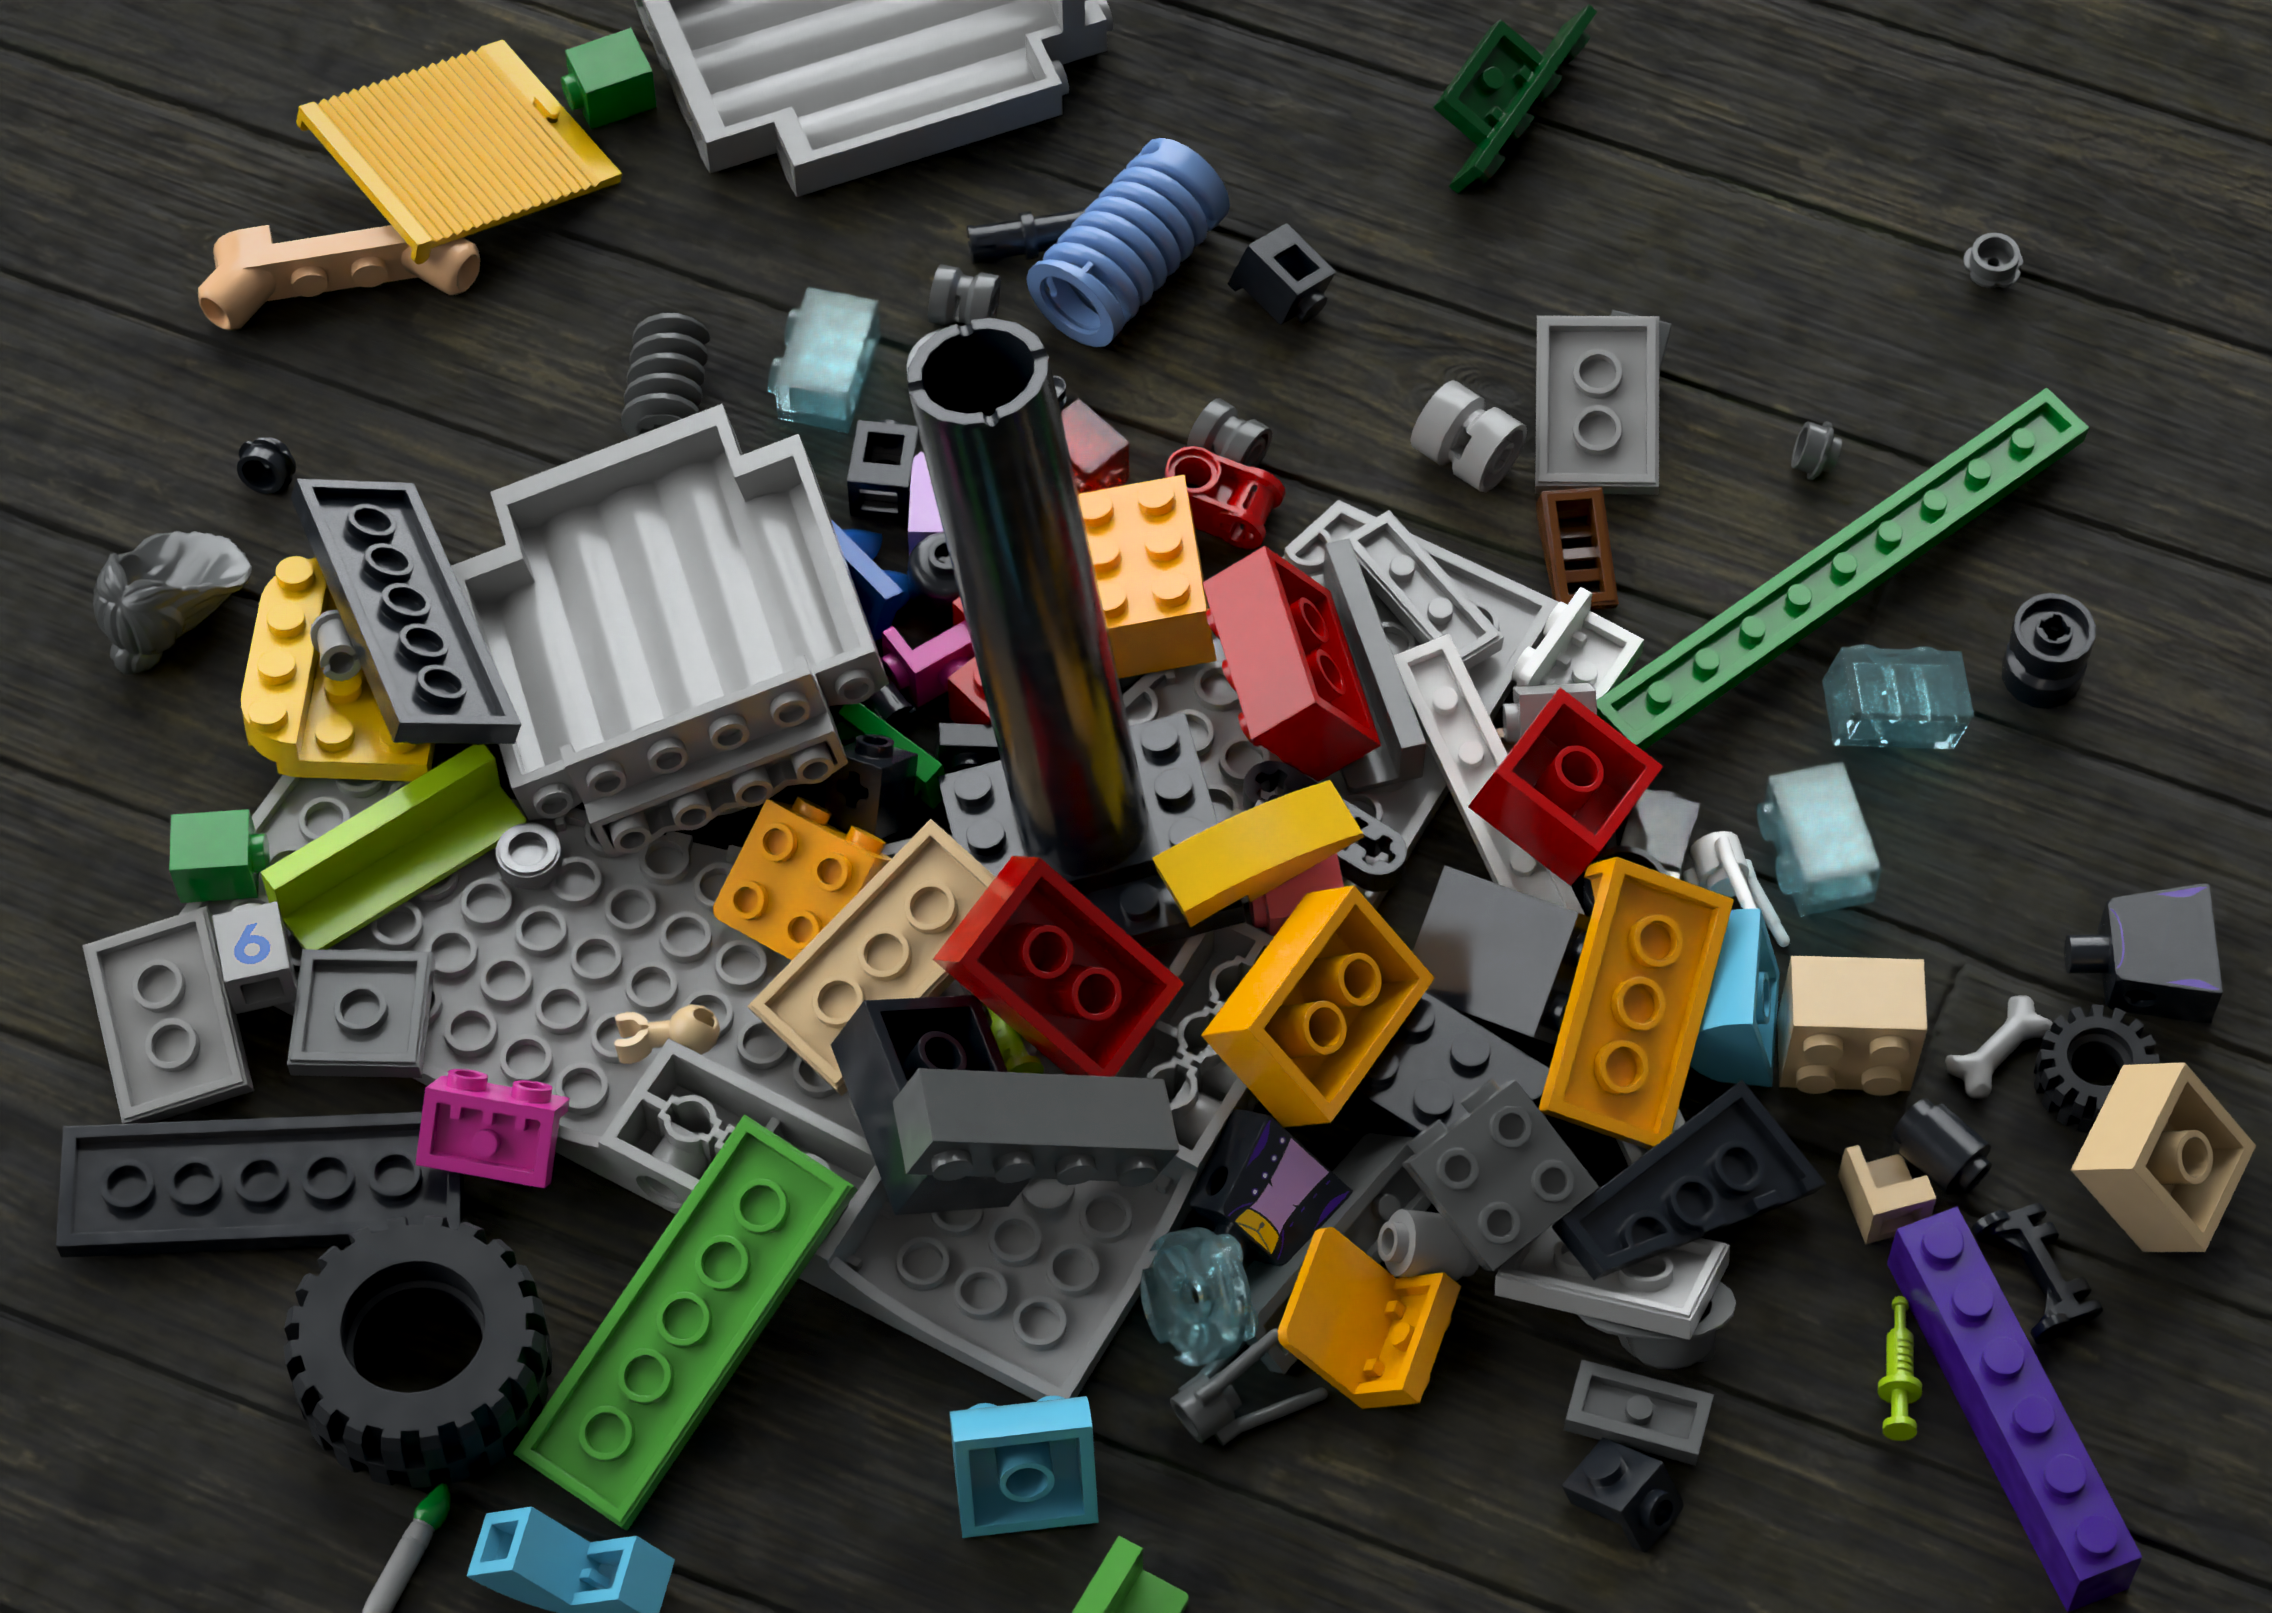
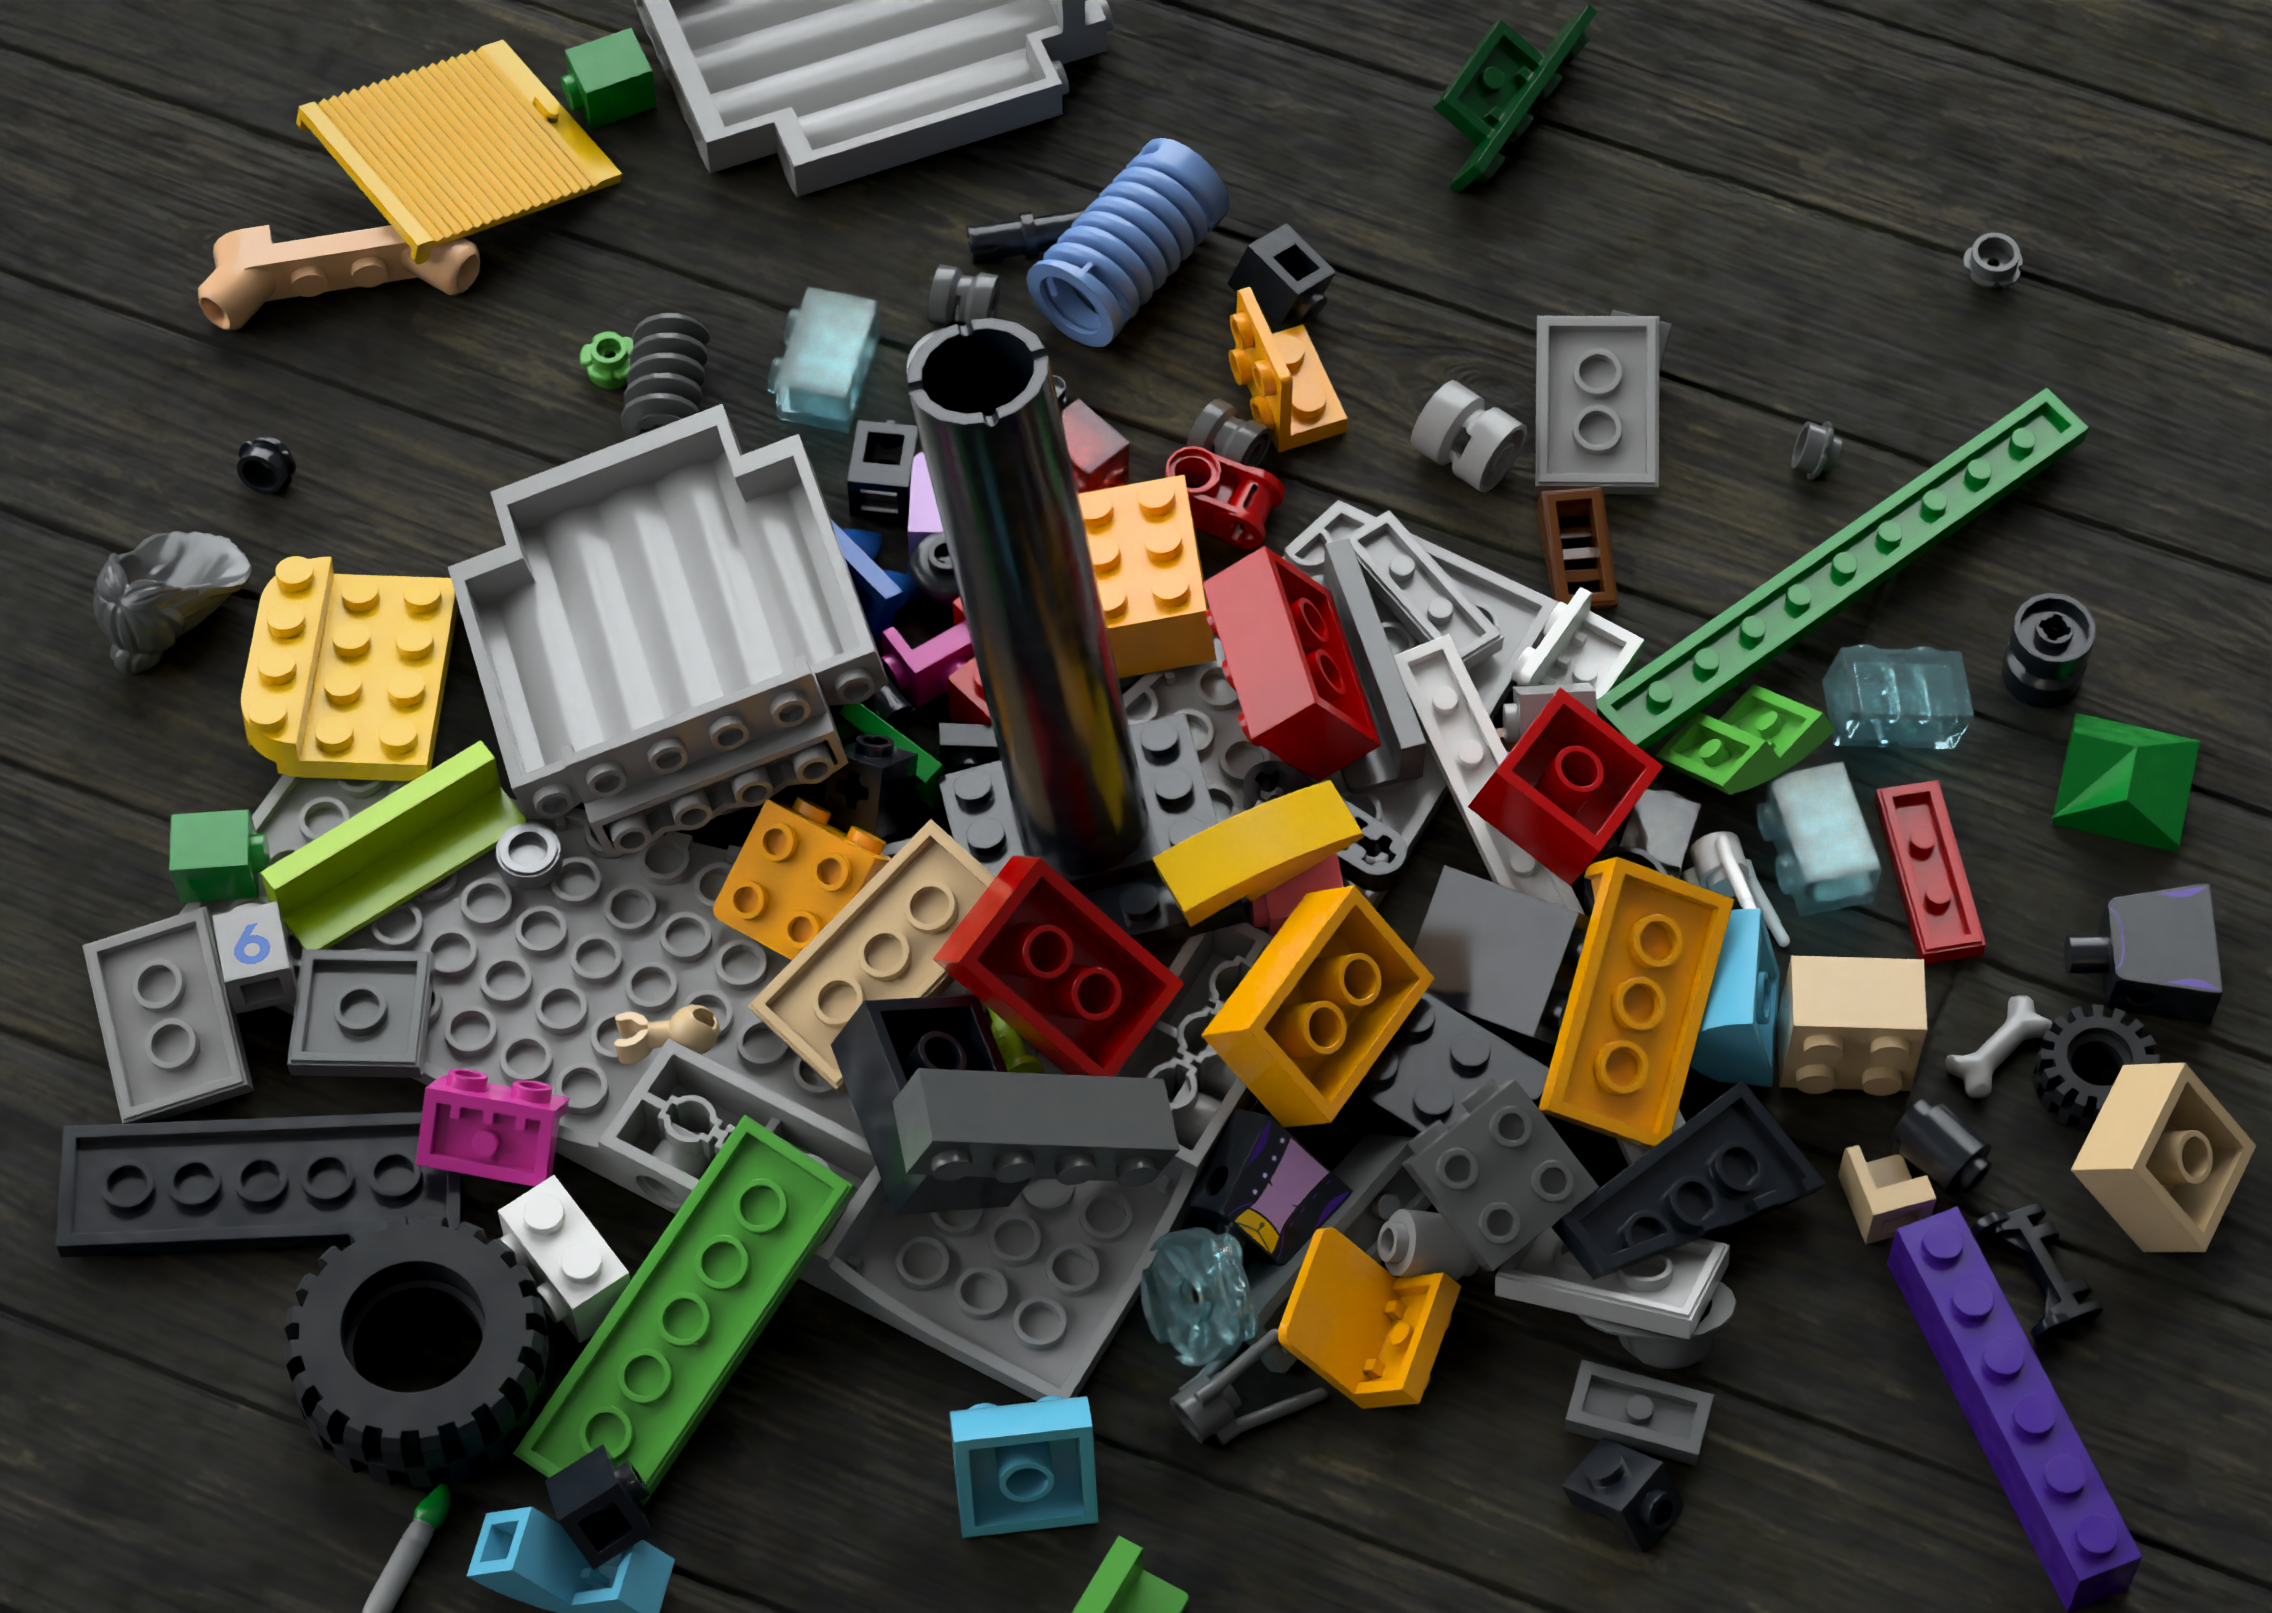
(334, 646): light grey pin -> none
(405, 613): black plate -> none
(565, 1255): none -> white brick
(600, 1505): none -> black brick
(607, 372): none -> bright green plate
(1284, 378): none -> light orange bracket
(1748, 744): none -> bright green slope
(1899, 1384): lime piece -> none
(1929, 872): none -> tile
(2125, 782): none -> green slope

